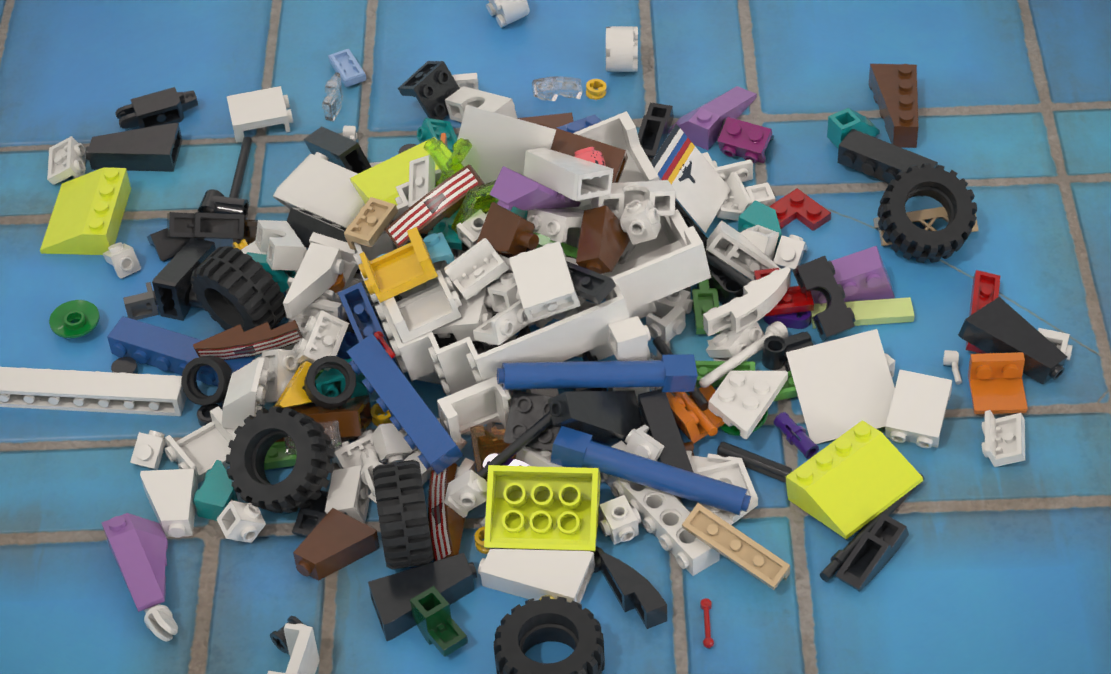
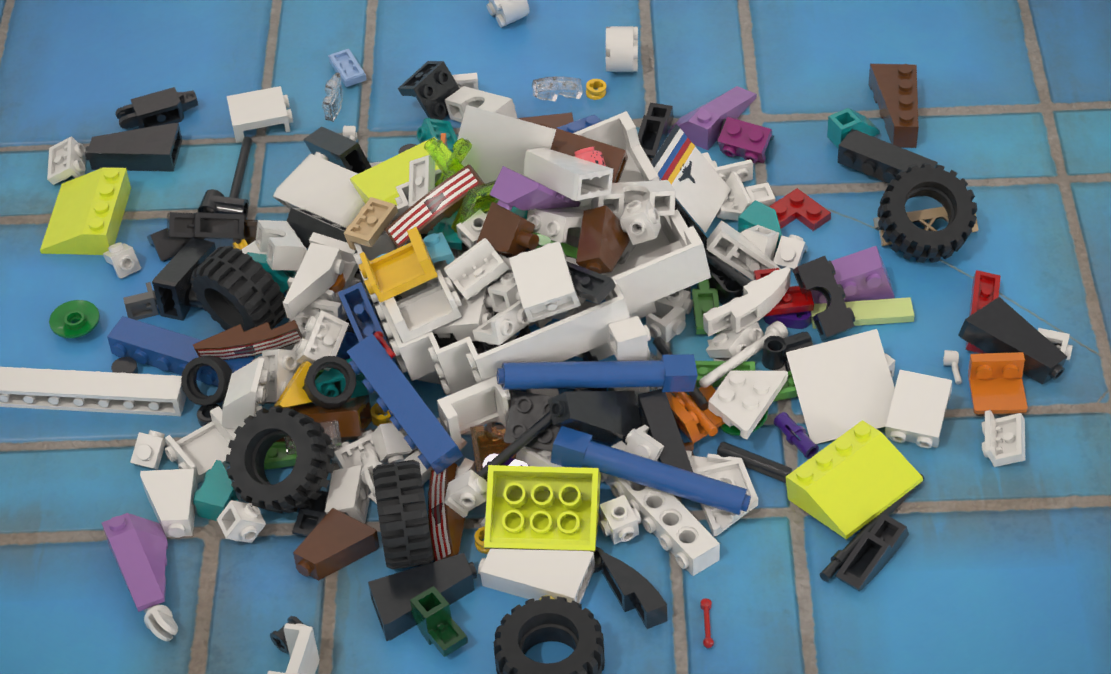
(736, 546): tan fence -> none

